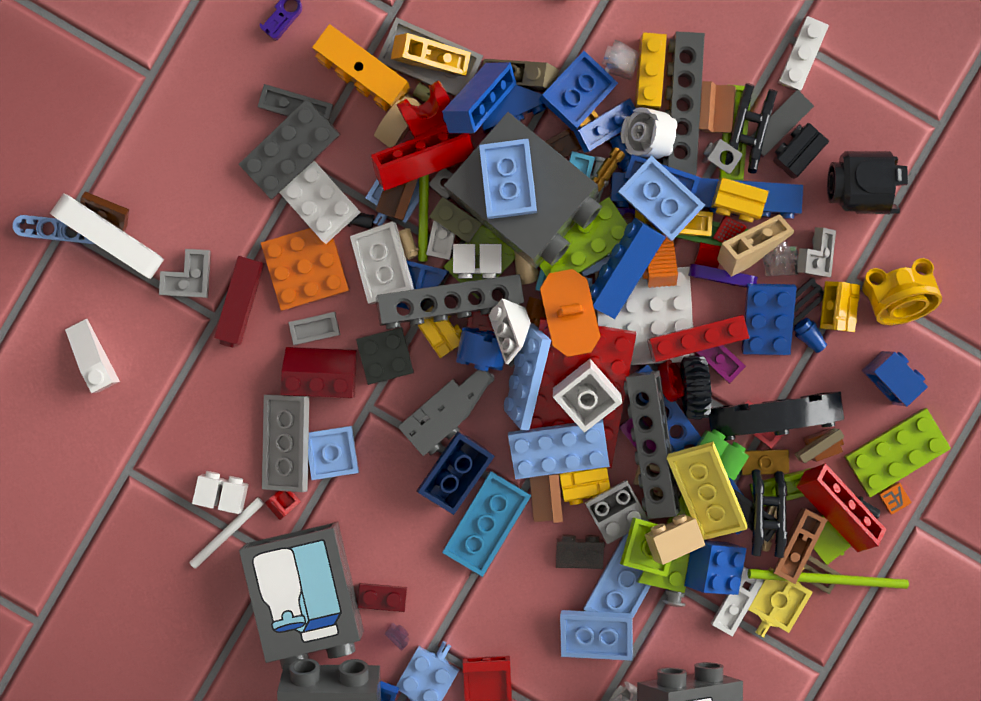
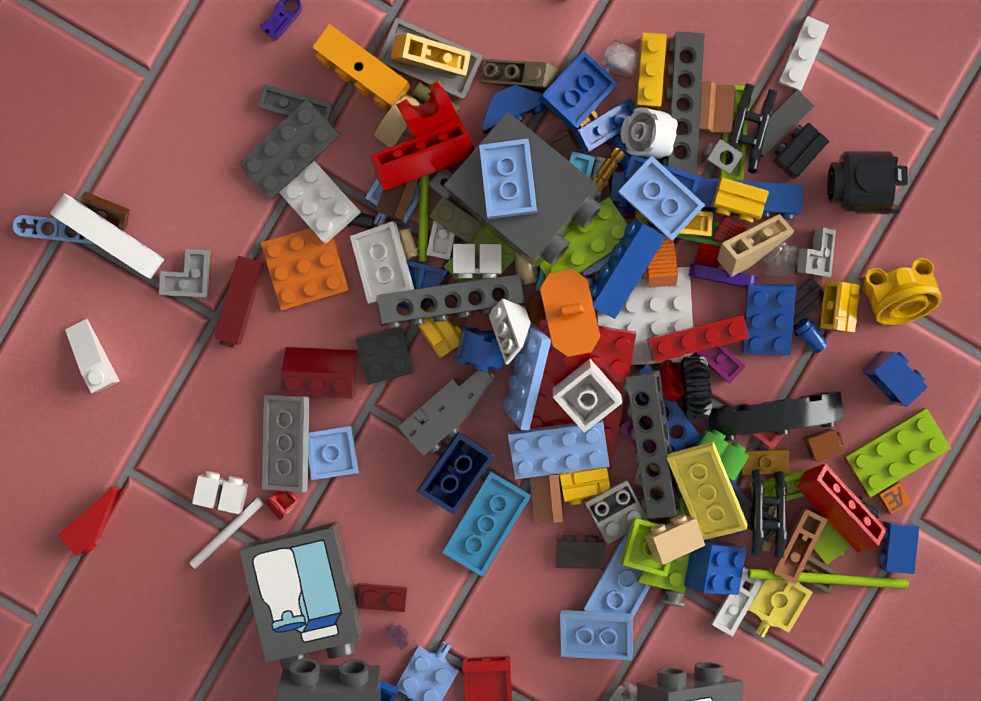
(89, 526): none -> red slope
(314, 328): light grey tile -> none
(479, 98): blue brick -> none
(819, 445): dark tan tile -> none
(899, 548): none -> blue brick

